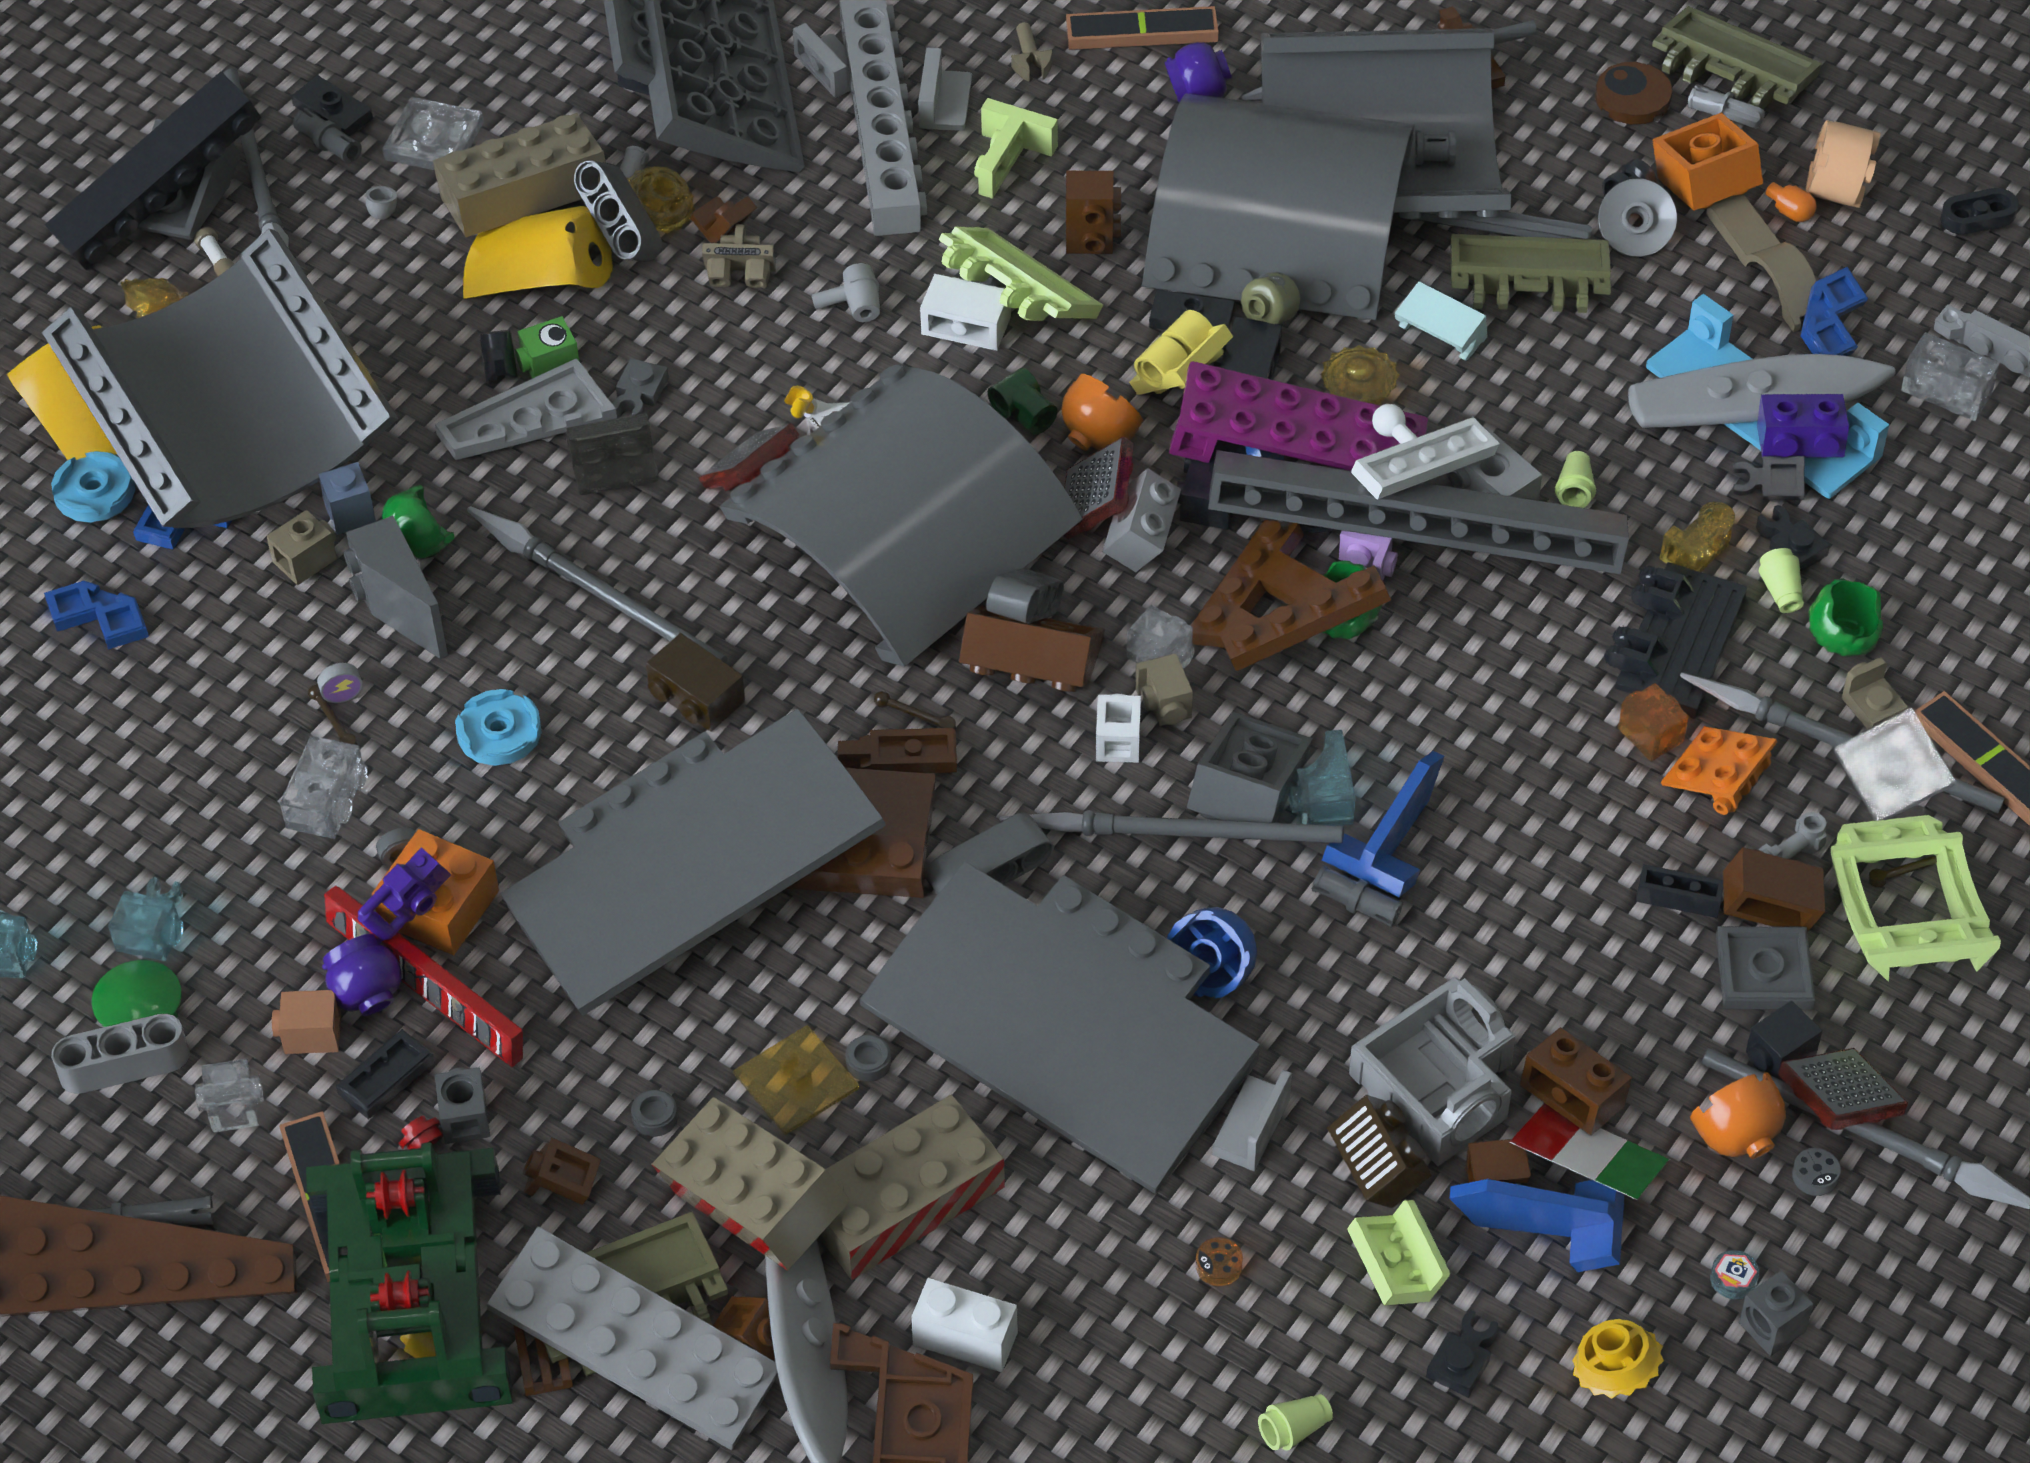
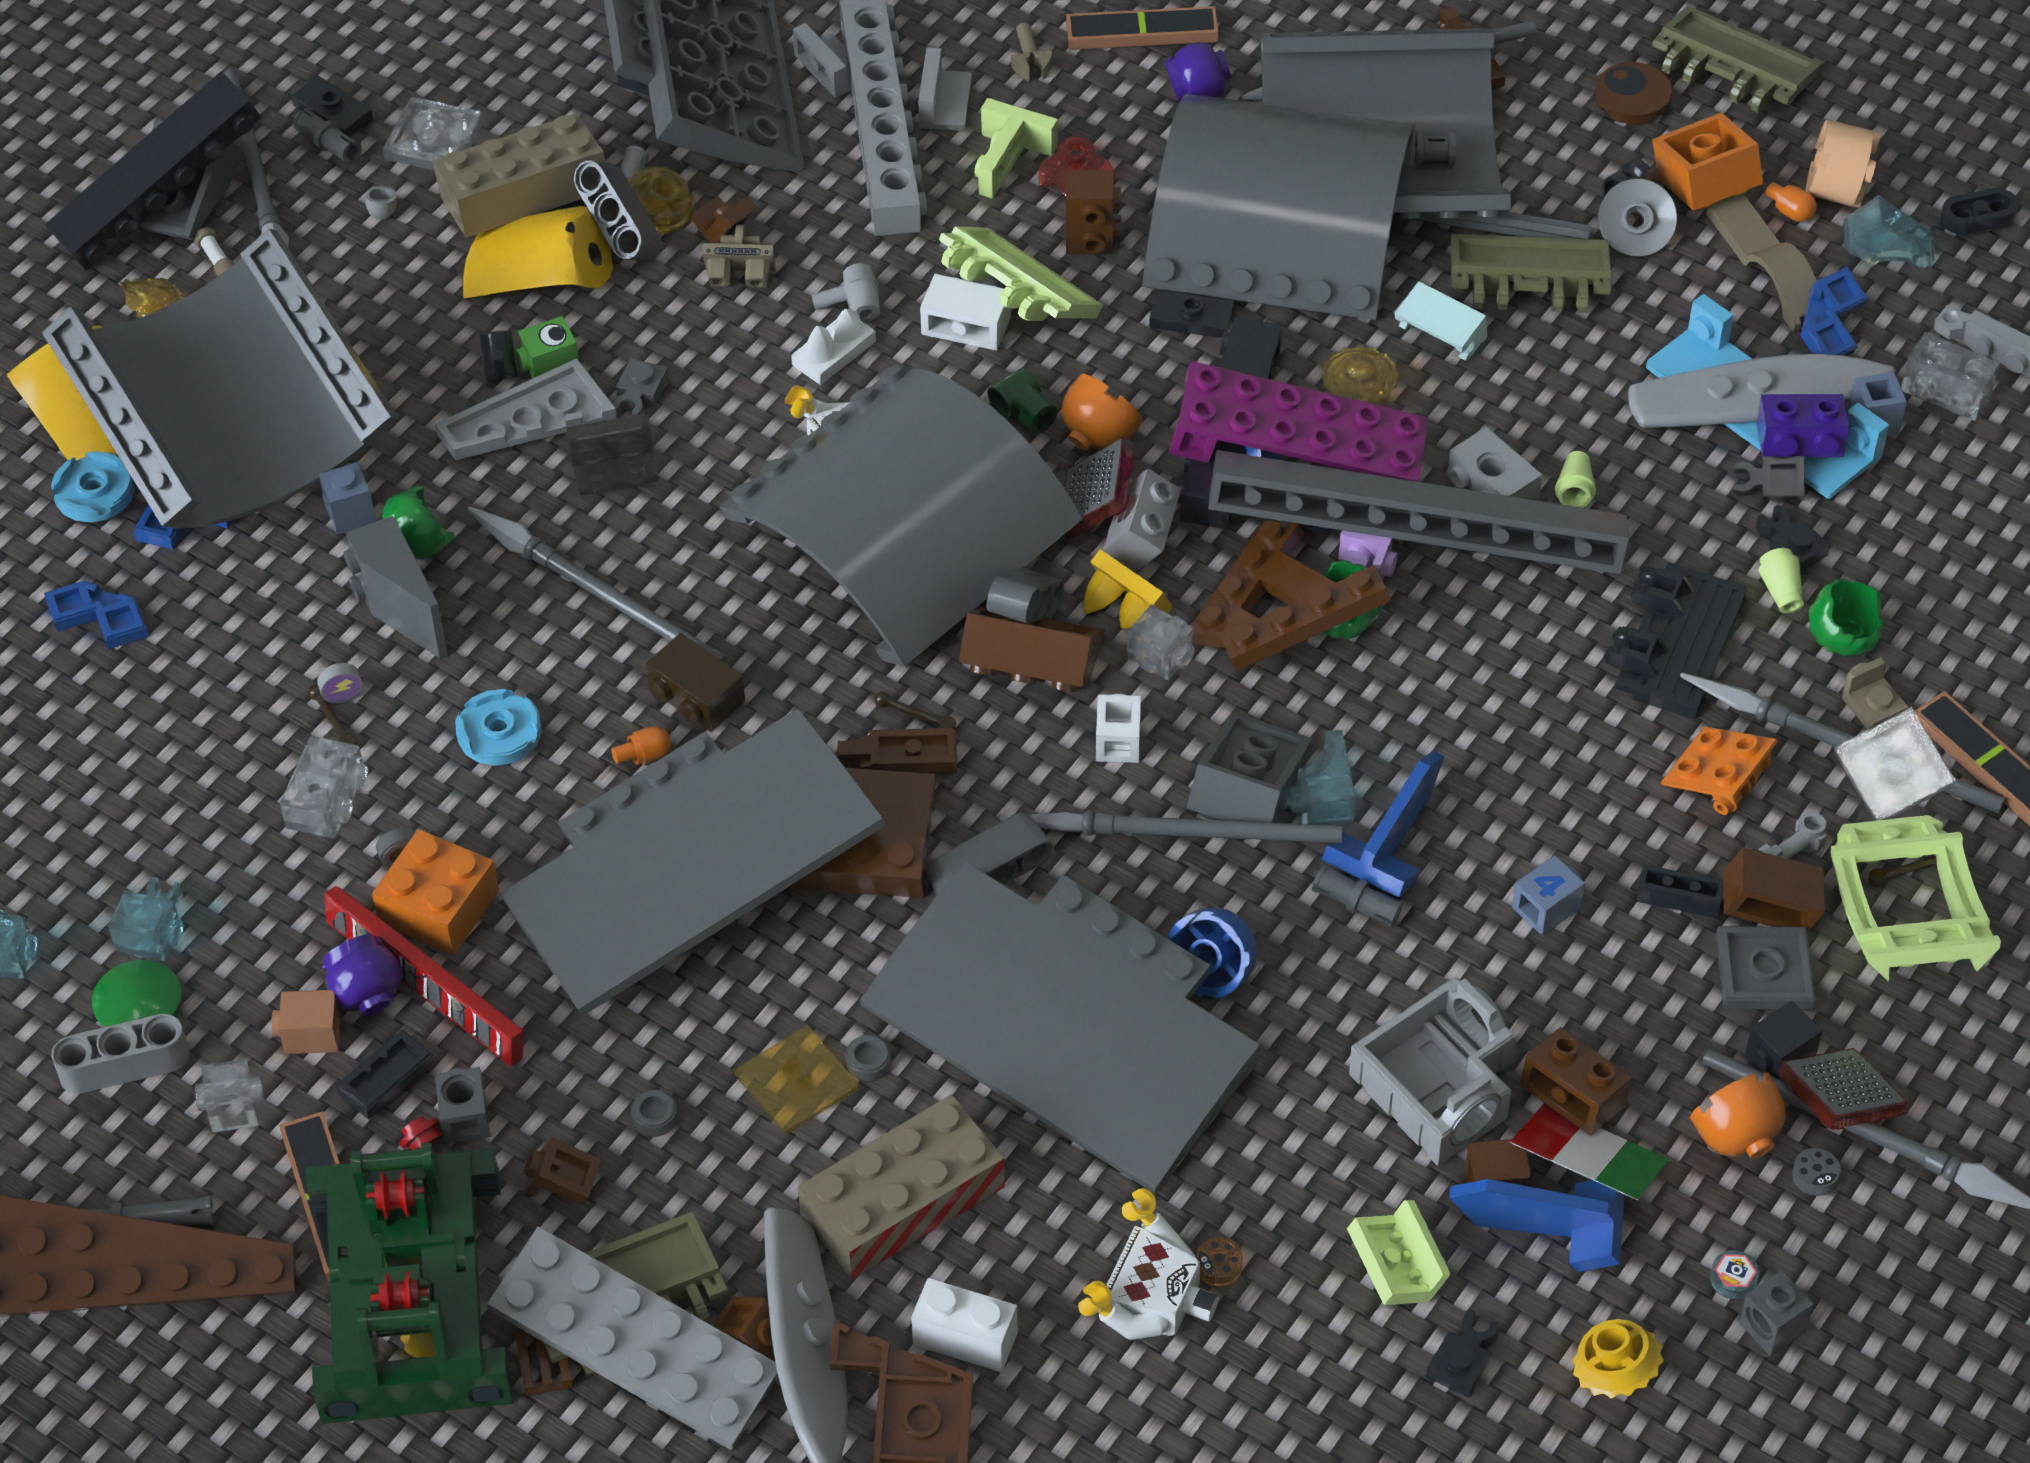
(302, 546): dark tan brick -> none
(405, 892): dark purple piece -> none
(644, 746): none -> orange cylinder
(744, 462): clear red tile -> none
(751, 1183): dark tan brick -> none
(833, 346): none -> white tile
(1053, 169): none -> clear red plate
(1112, 581): none -> yellow tile
(1151, 1281): none -> white torso
(1165, 689): dark tan brick -> none
(1168, 357): light yellow plate -> none
(1253, 1120): light grey panel -> none
(1271, 298): olive head -> none
(1293, 1421): yellowish green cone -> none
(1380, 1151): dark brown brick -> none
(1420, 457): white plate -> none
(1548, 895): none -> sand blue brick
(1653, 721): clear orange brick -> none
(1701, 539): clear yellow leg -> none
(1714, 103): light grey axle -> none
(1882, 397): none -> sand blue brick
(1886, 234): none -> clear light blue arch

